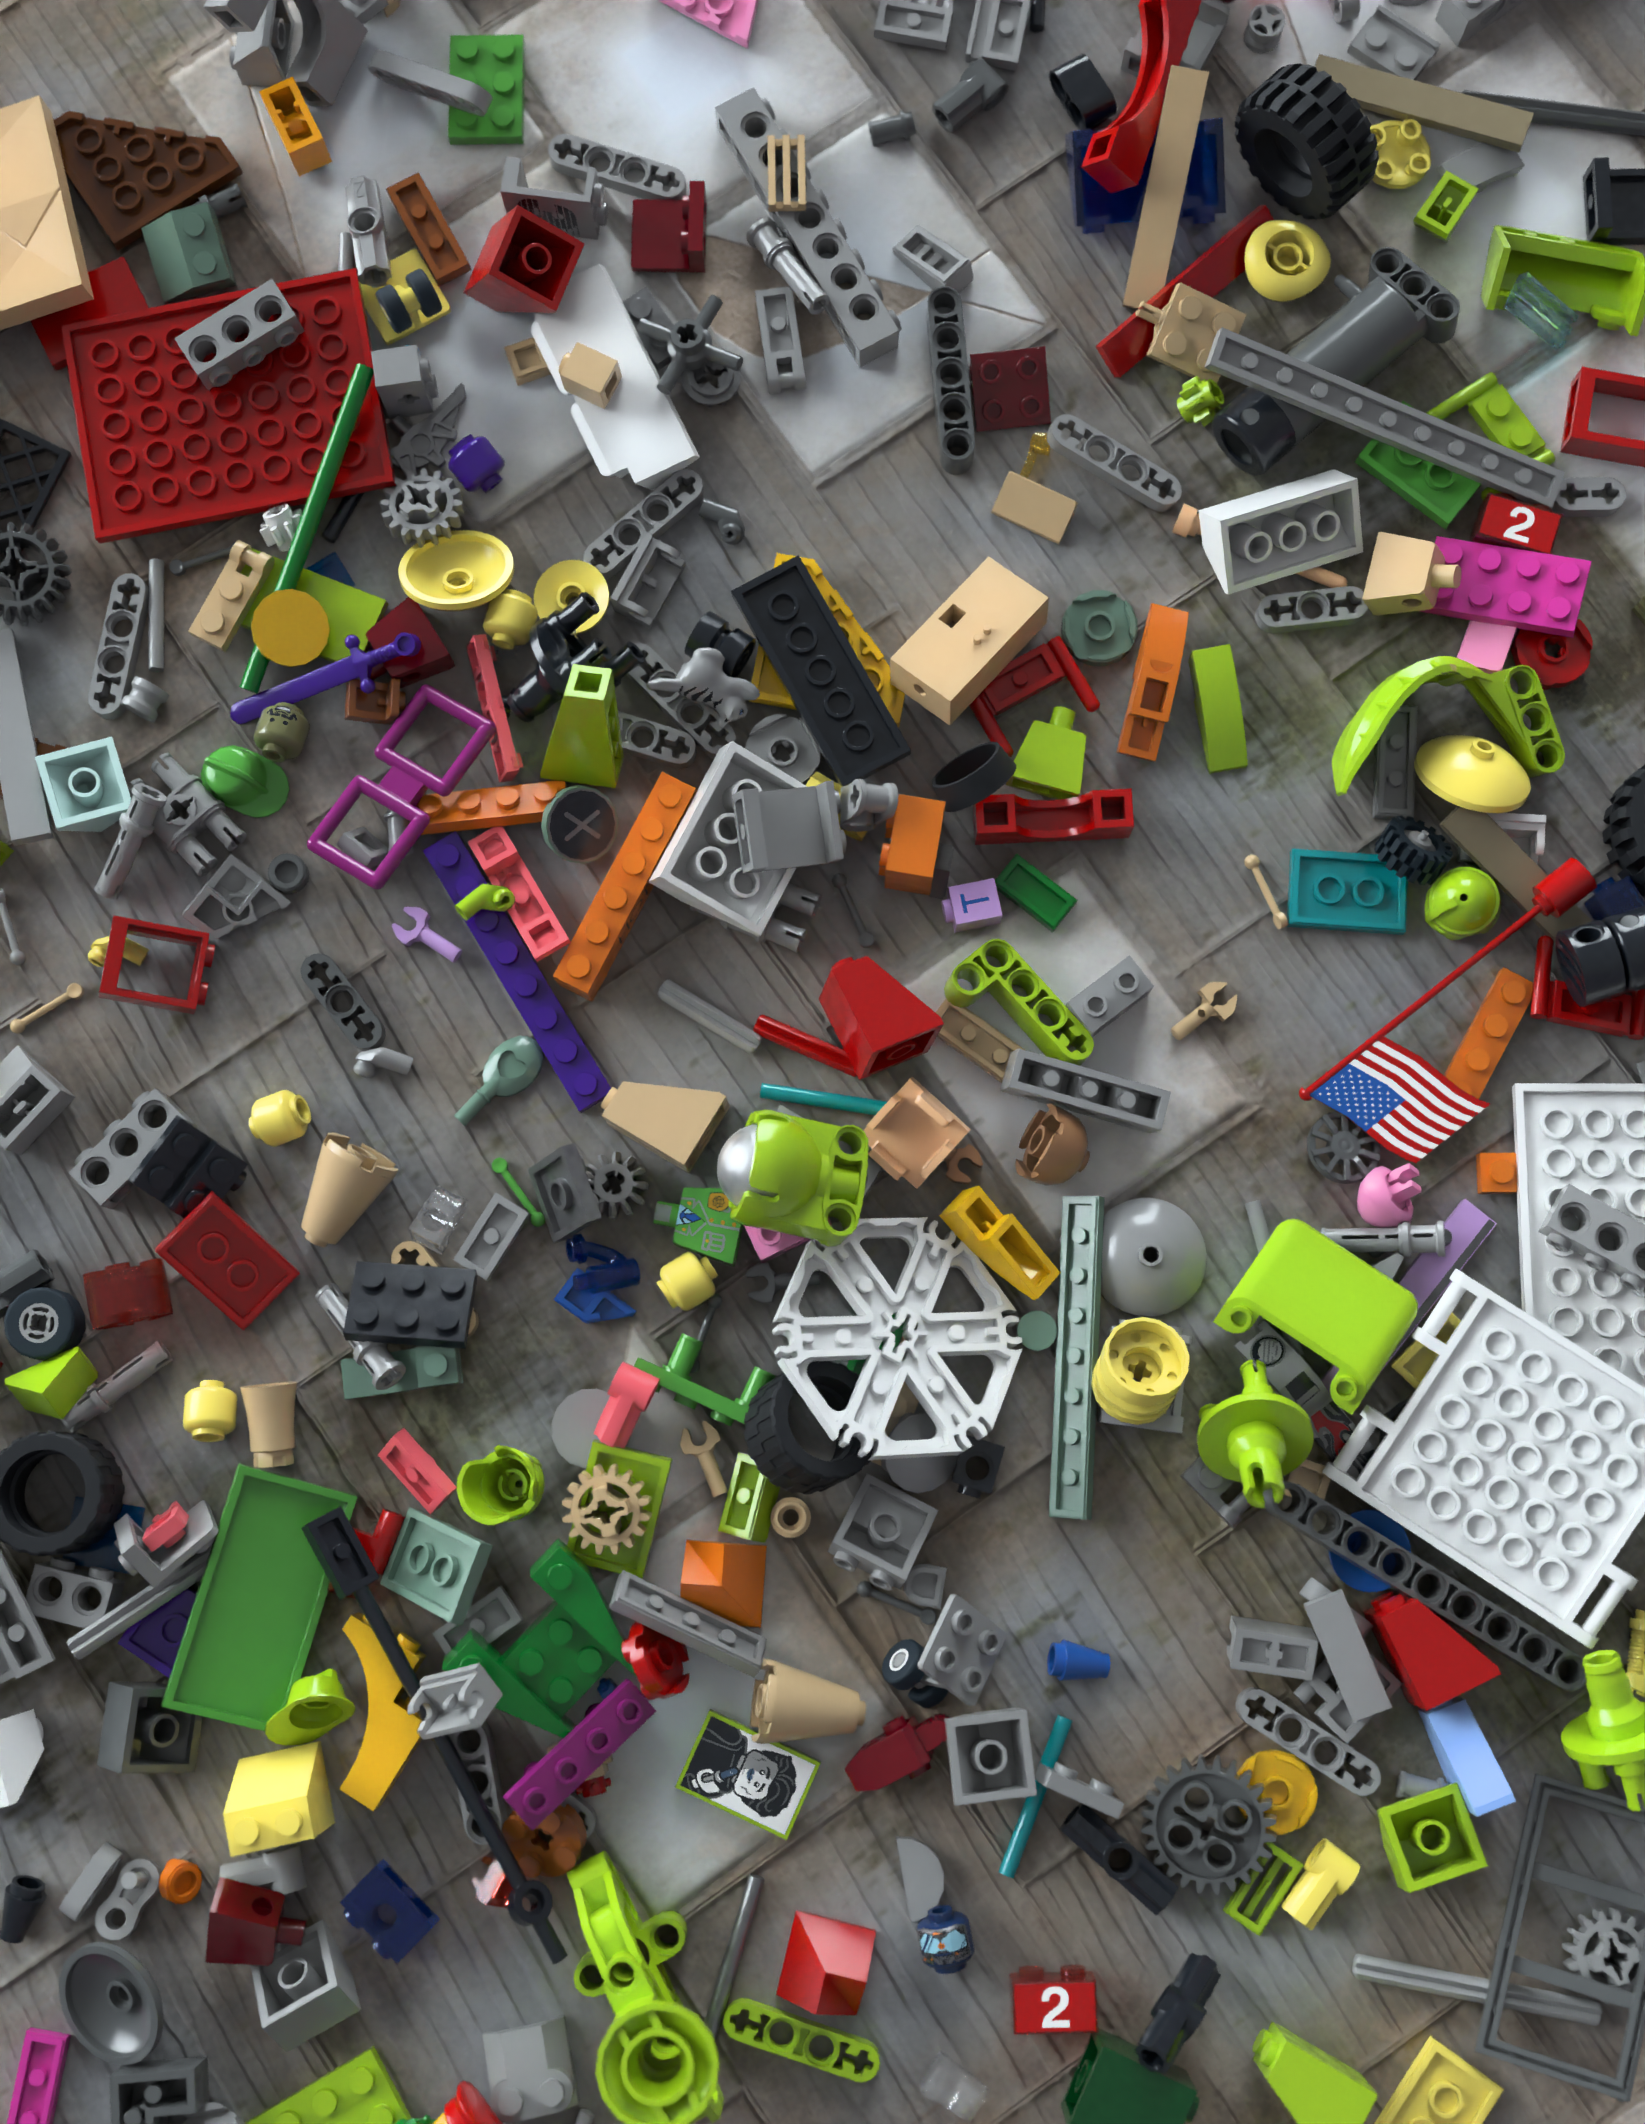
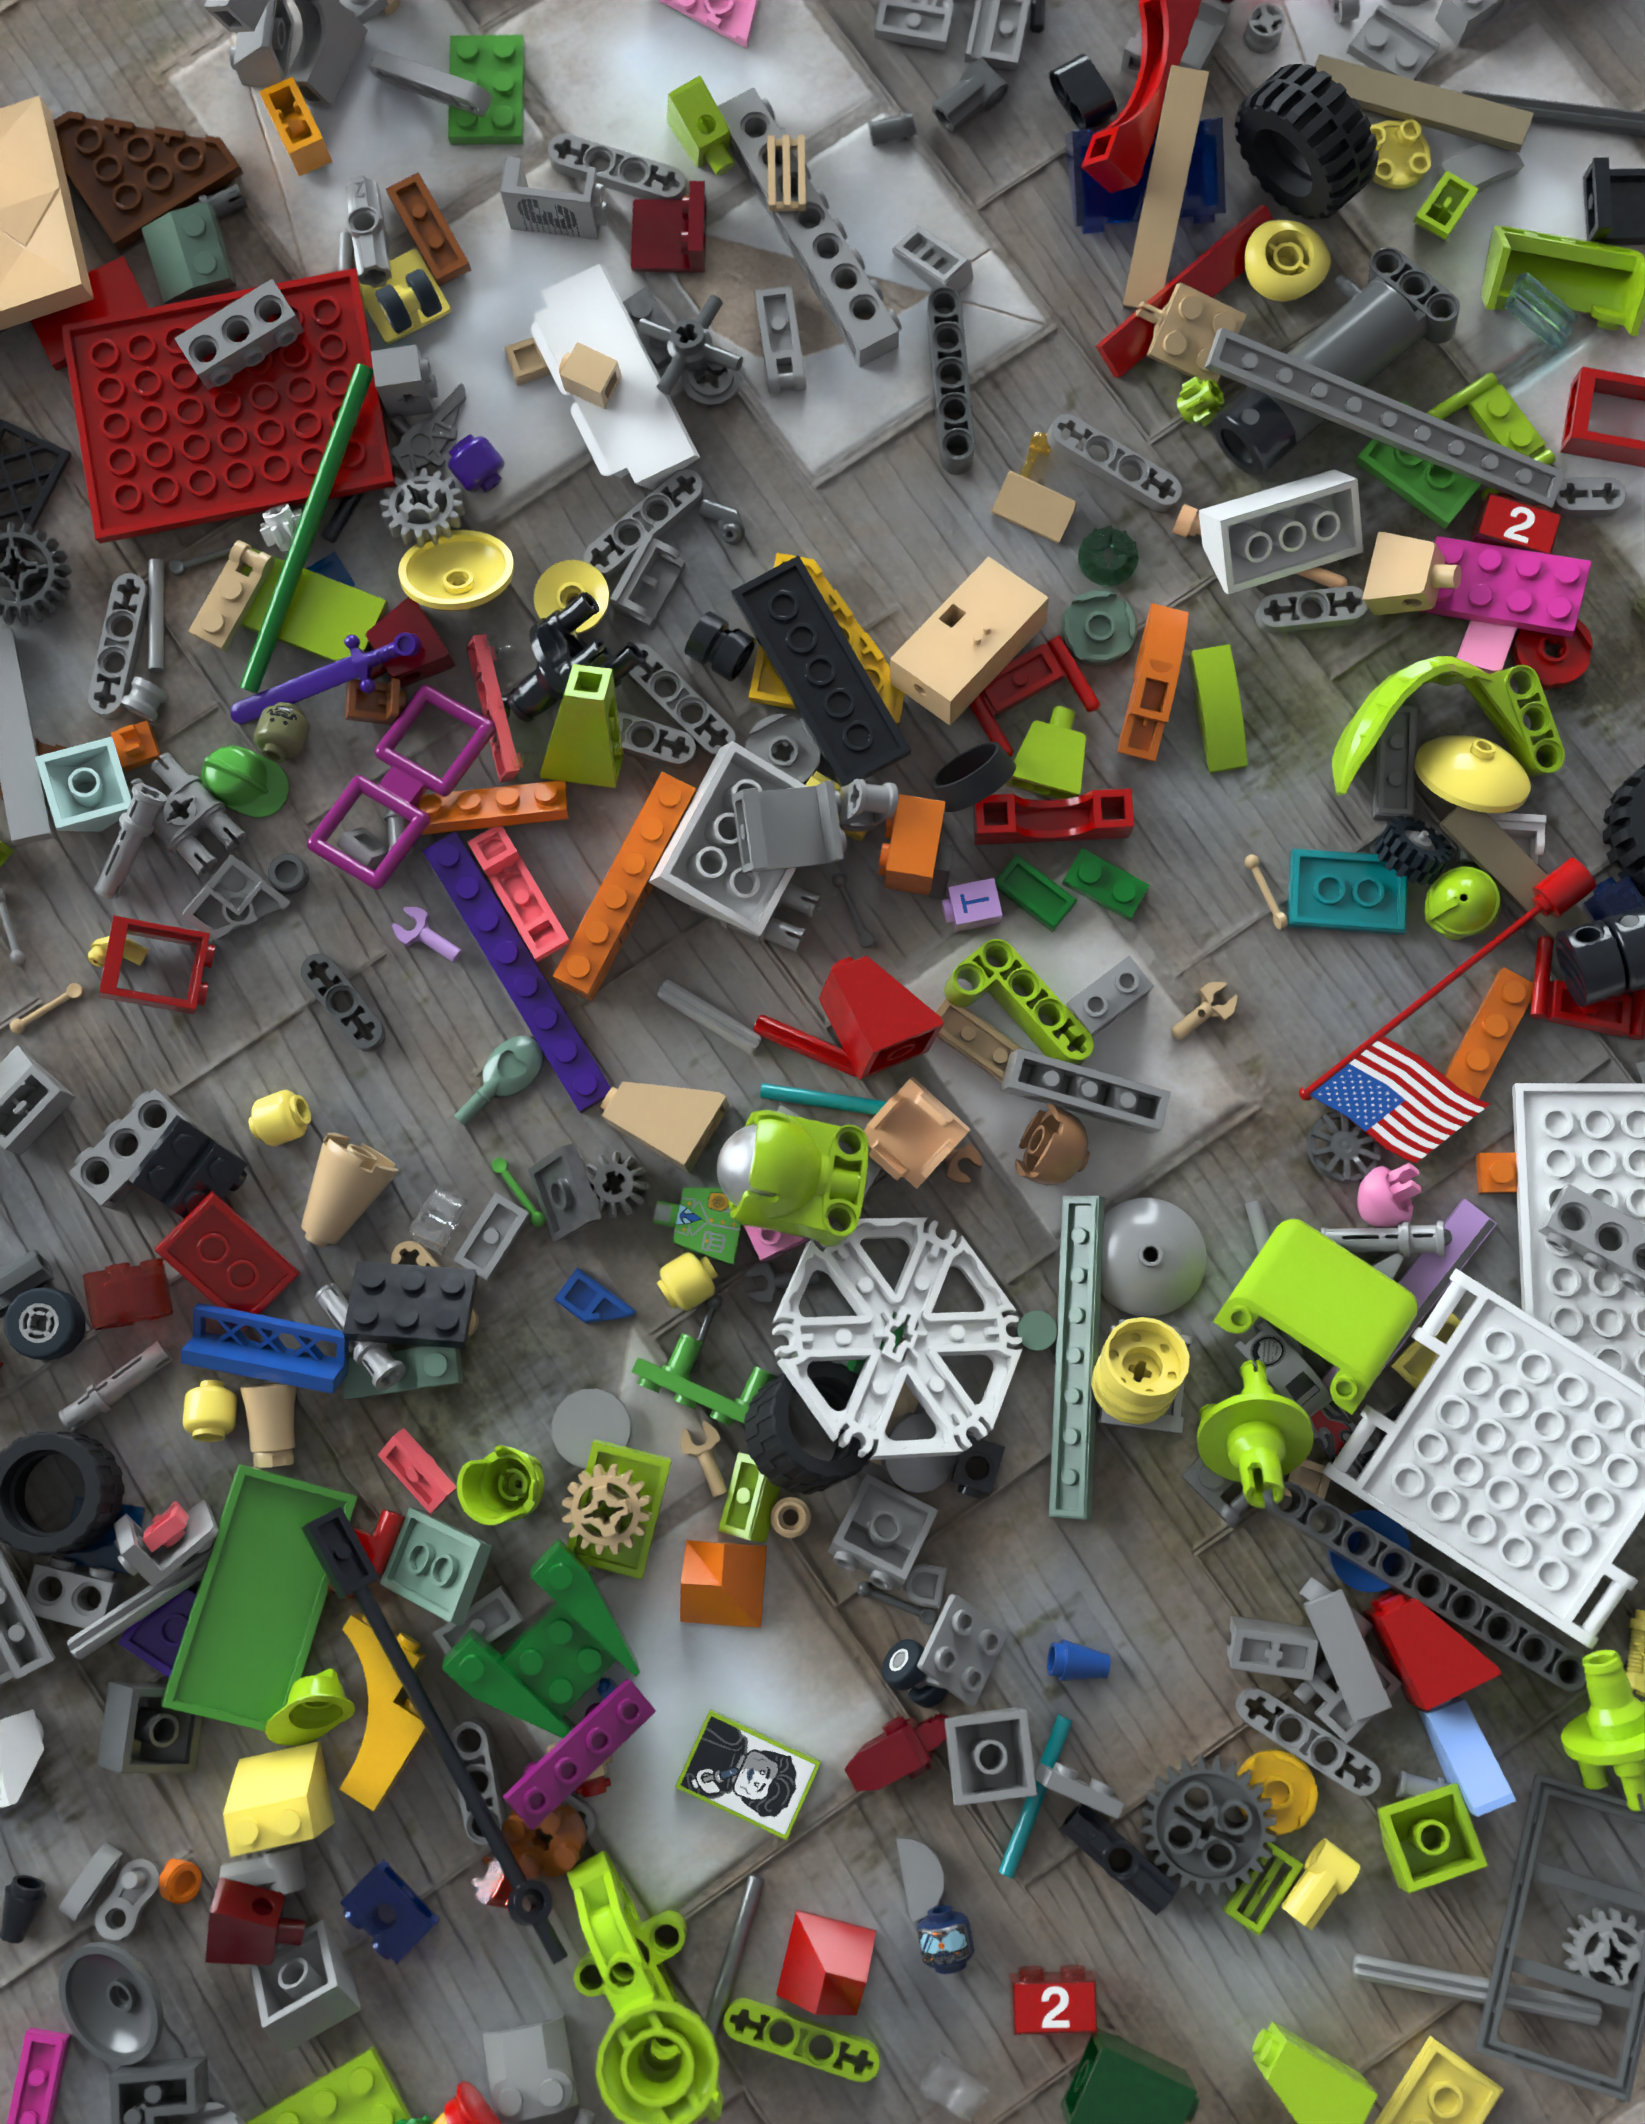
(53, 1384): lime slope -> none
(136, 745): none -> orange tile
(264, 1360): none -> blue fence
(290, 628): yellow tile -> none
(381, 1057): light grey arm -> none
(454, 1700): light grey hinge -> none
(485, 897): lime arm -> none
(510, 619): light yellow head -> none
(524, 265): red slope -> none
(579, 824): black tile -> none
(615, 1274): clear blue plant -> none
(628, 1398): coral piece -> none
(656, 1662): red plate -> none
(688, 1623): light grey tile -> none
(700, 126): none -> lime torso
(705, 682): light grey animal -> none
(779, 256): light grey pin -> none
(801, 1706): tan cone -> none
(1000, 1242): yellow slope -> none
(1010, 388): dark red hinge -> none
(1094, 565): none -> clear green gear
(1105, 884): none -> green plate
(1177, 2013): black piece -> none

